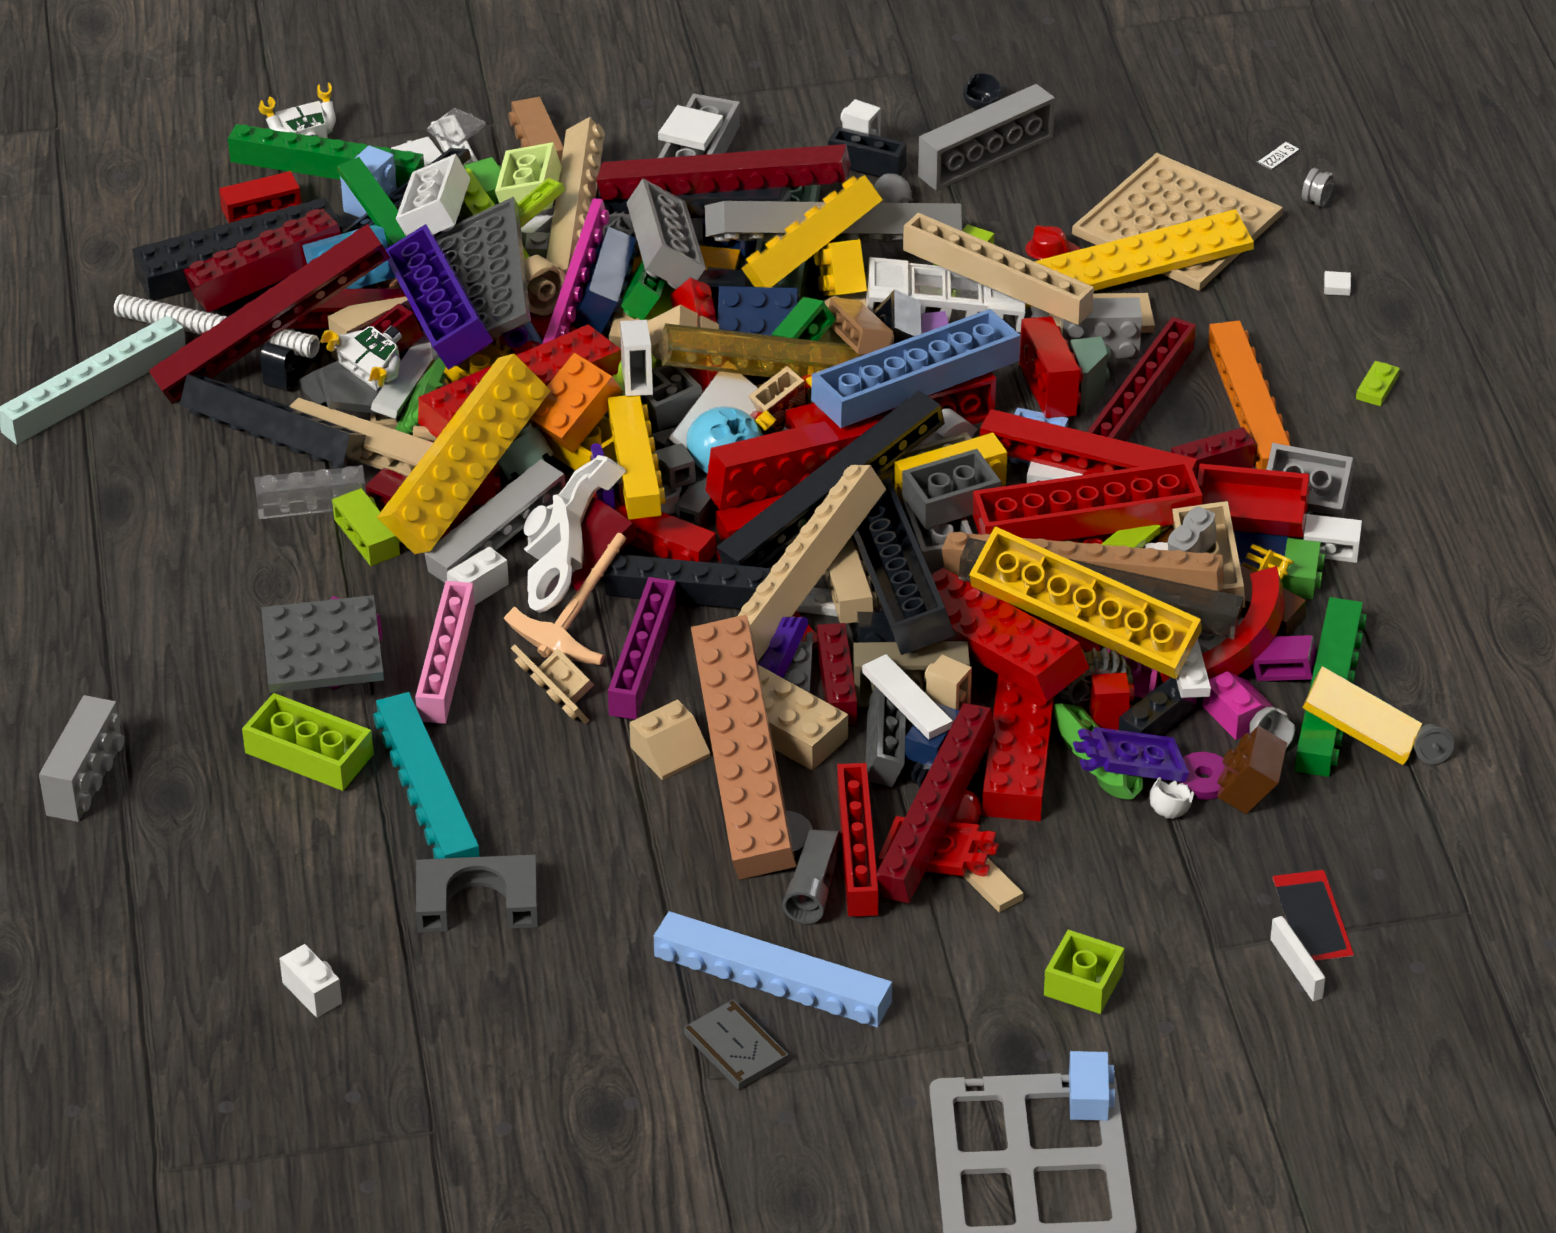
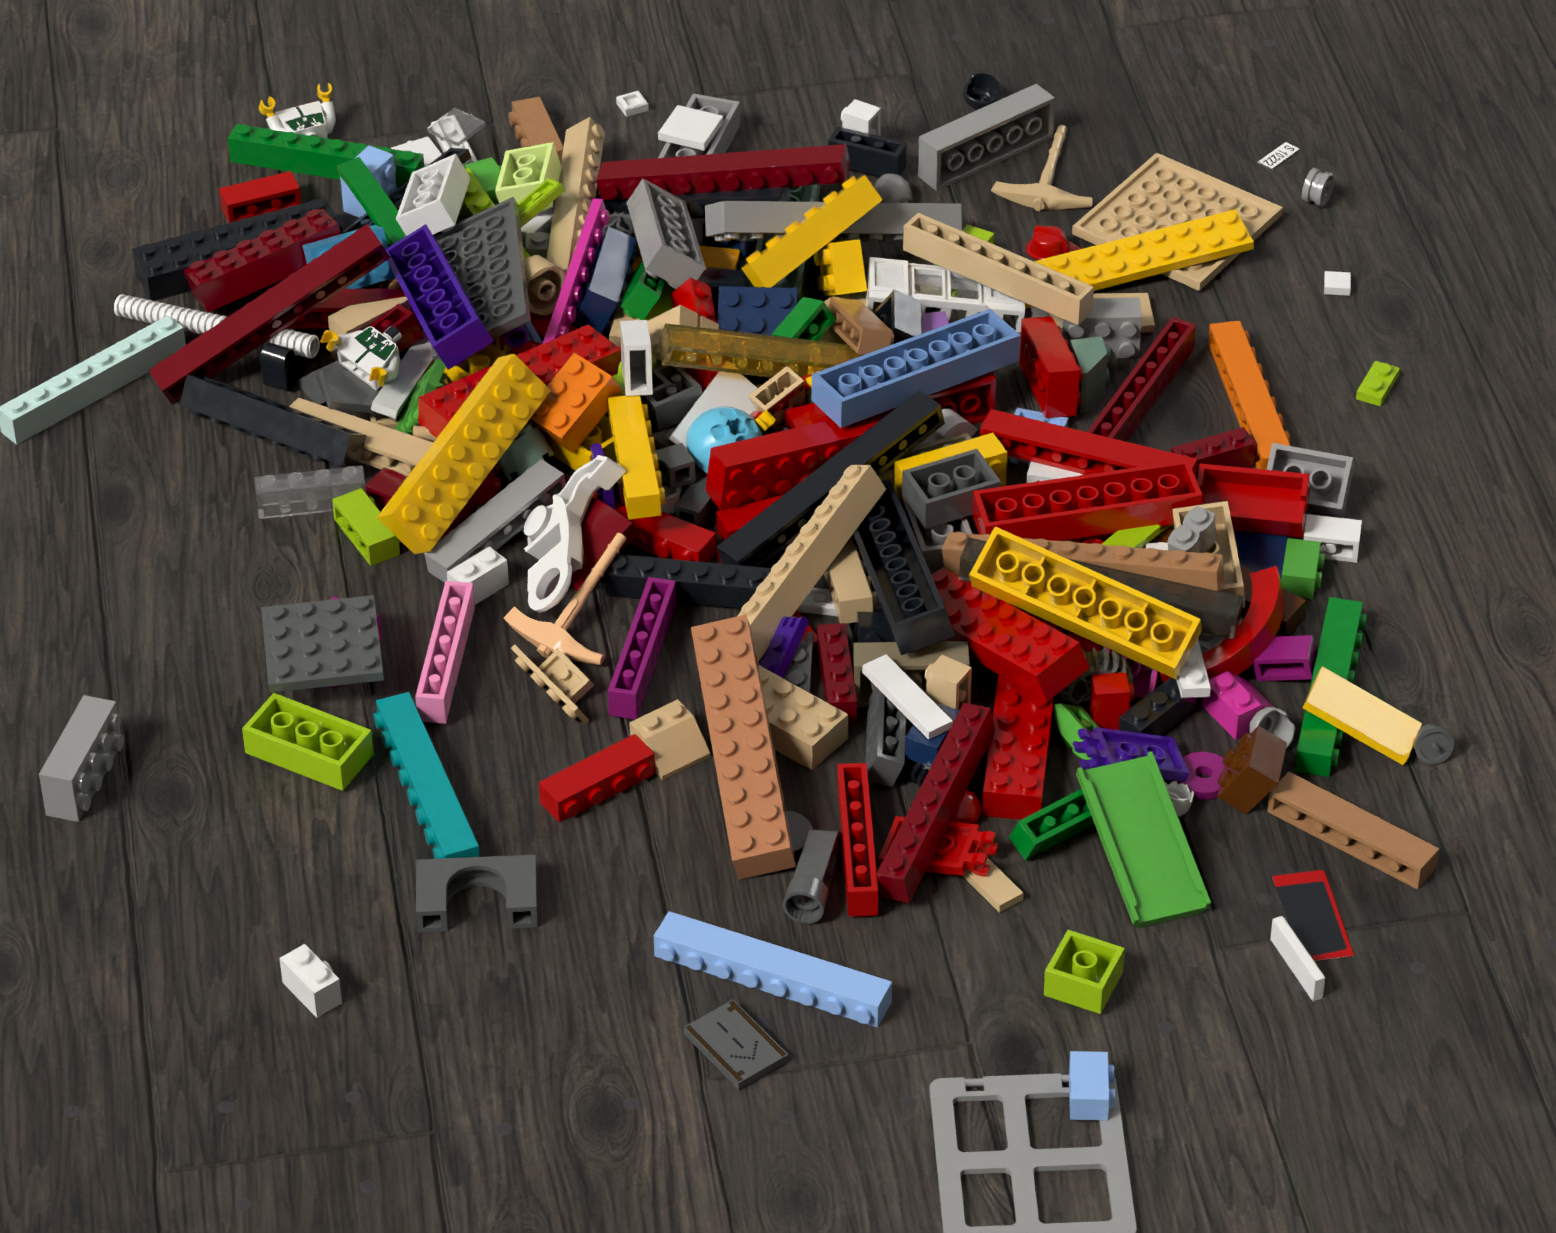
(597, 778): none -> red brick
(632, 103): none -> white tile
(1042, 194): none -> tan piece
(1051, 825): none -> green brick
(1144, 841): none -> bright green ladder
(1270, 560): yellow arm -> none
(1353, 830): none -> medium nougat brick

